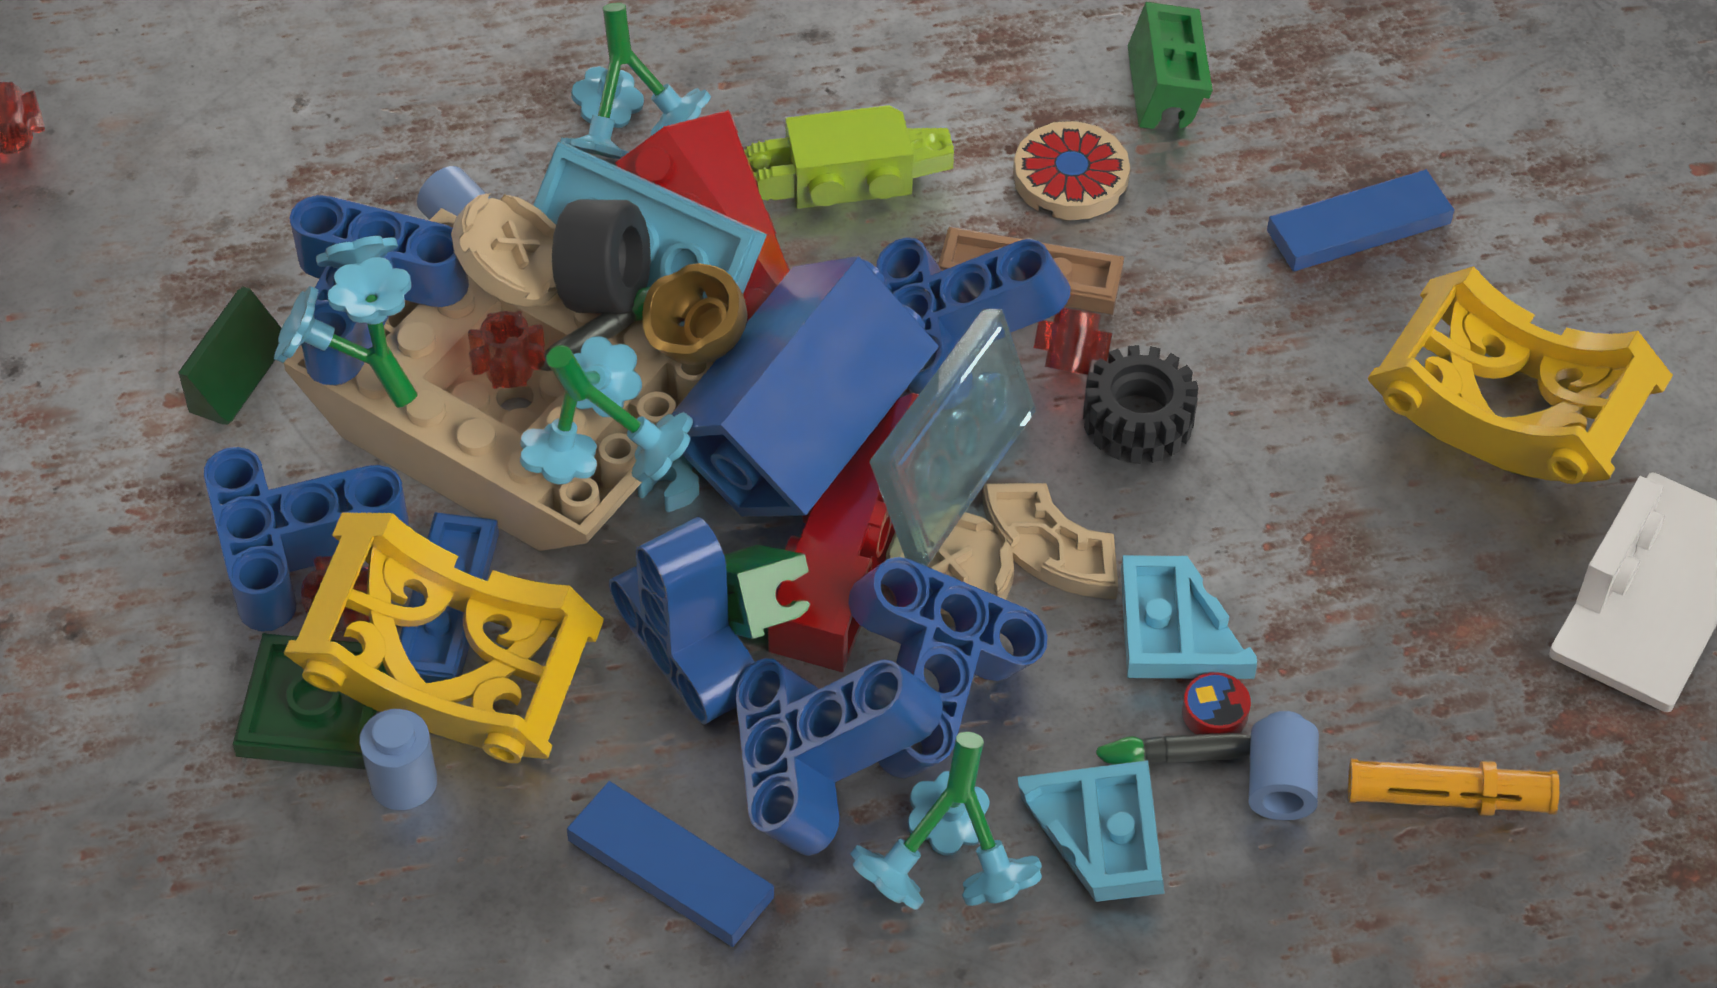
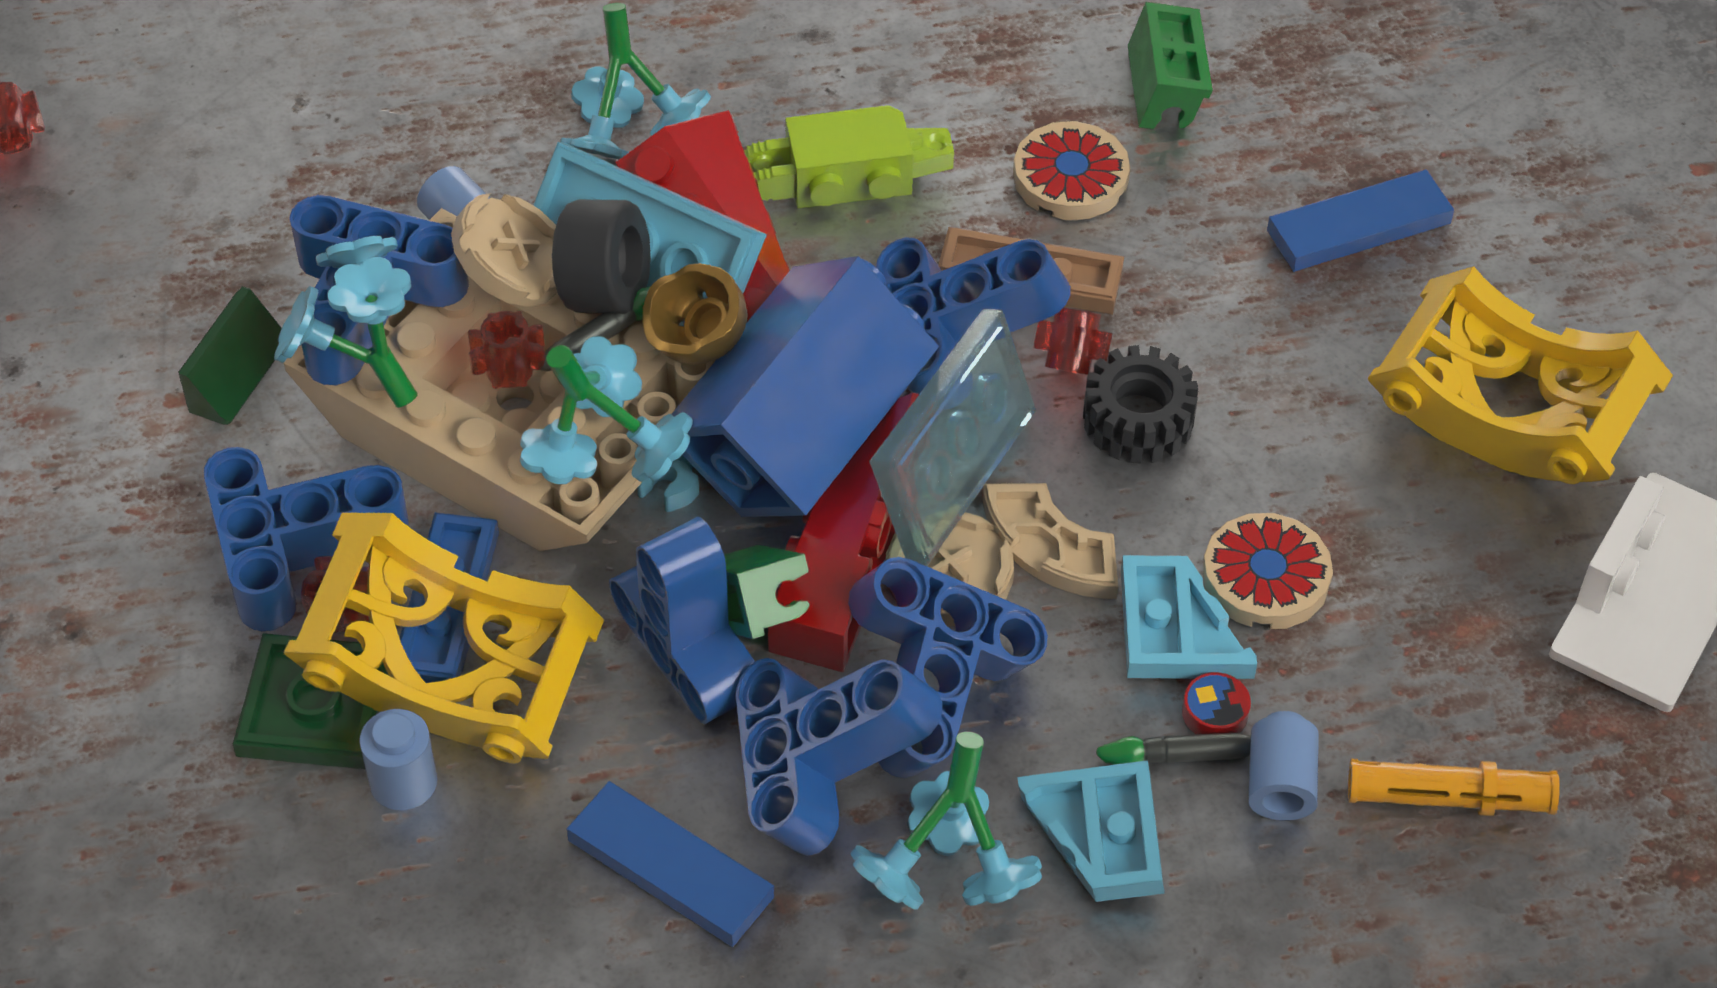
(1267, 570): none -> tile

